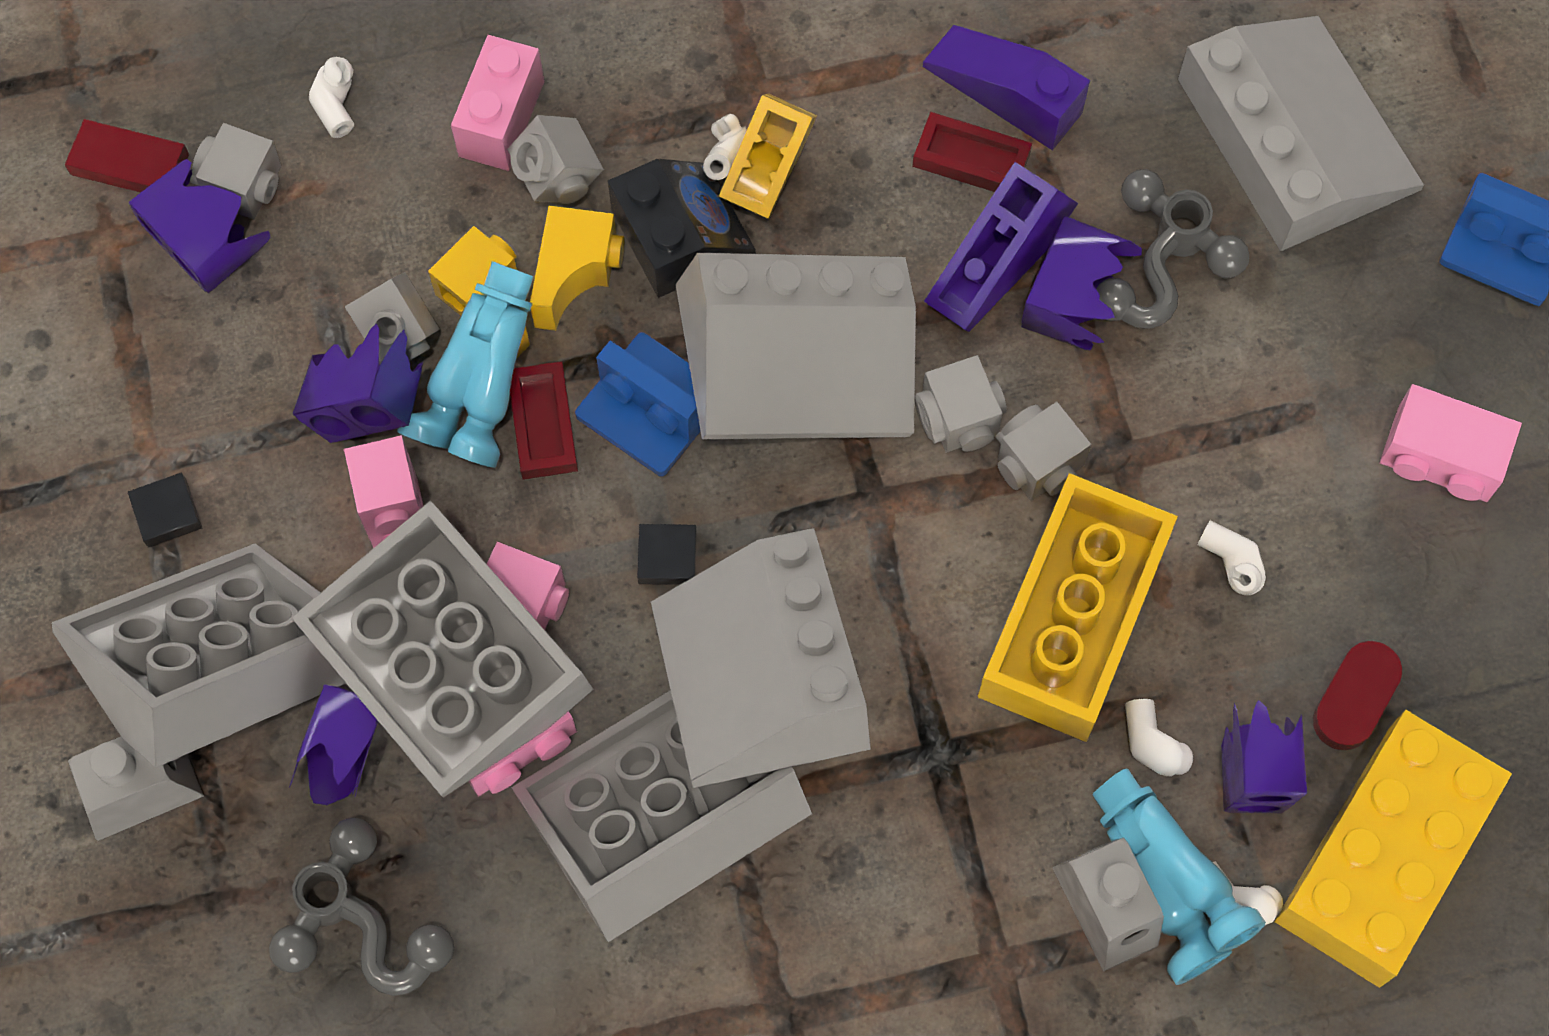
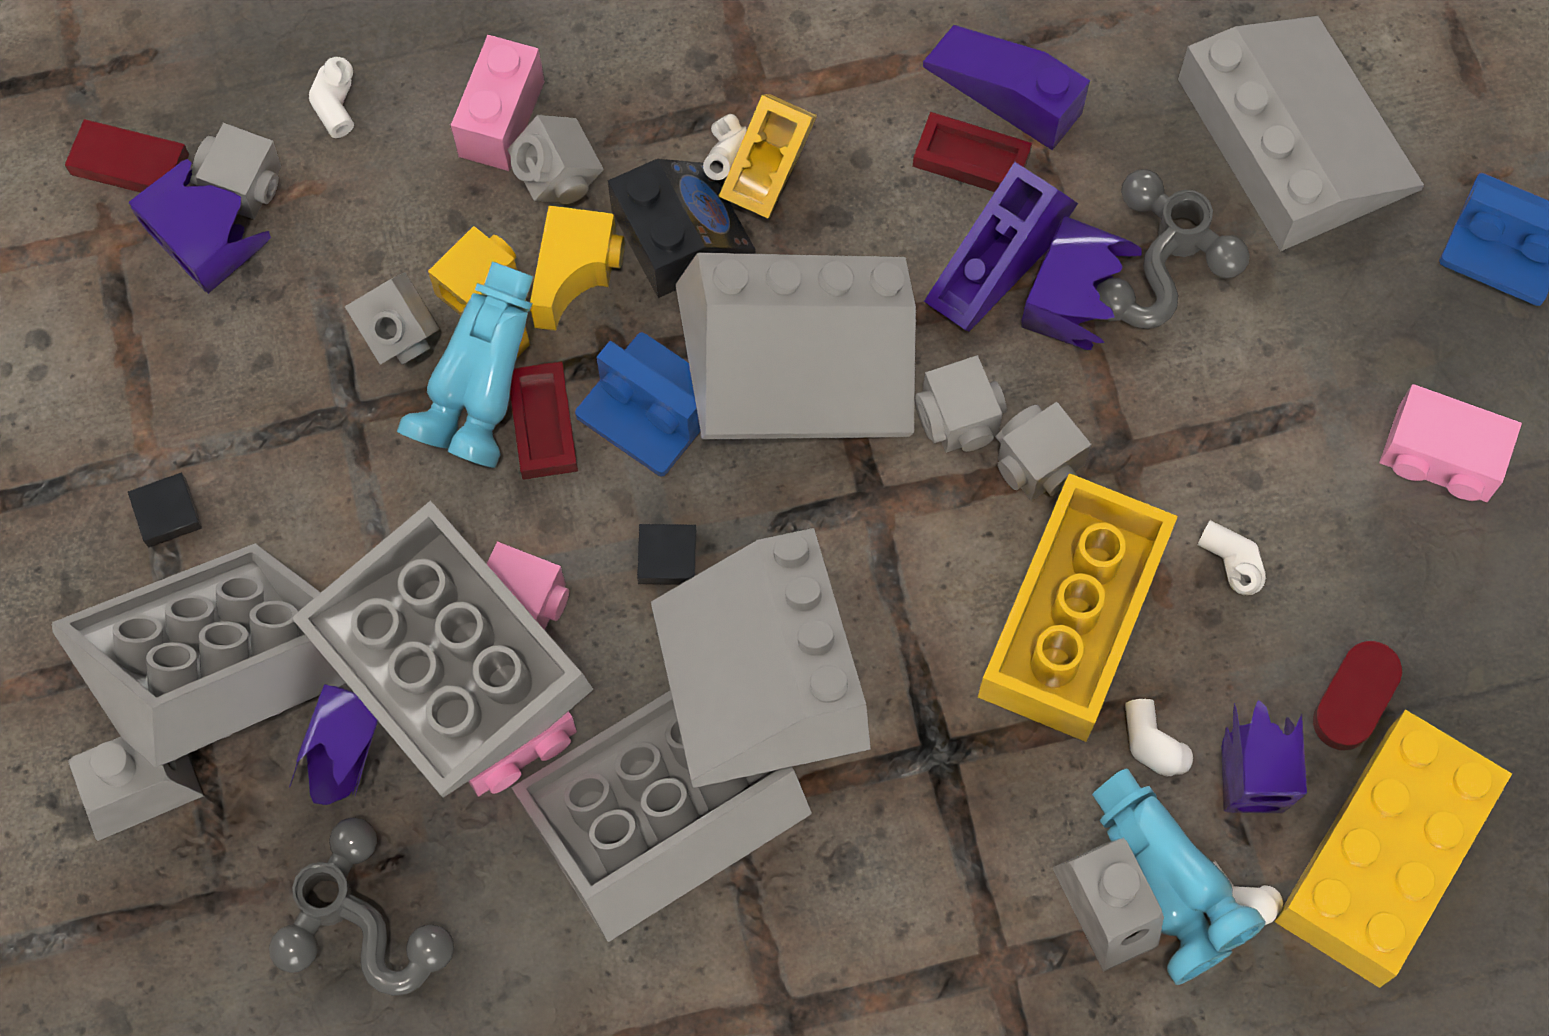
(356, 394): dark purple piece -> none
(383, 486): bright pink brick -> none

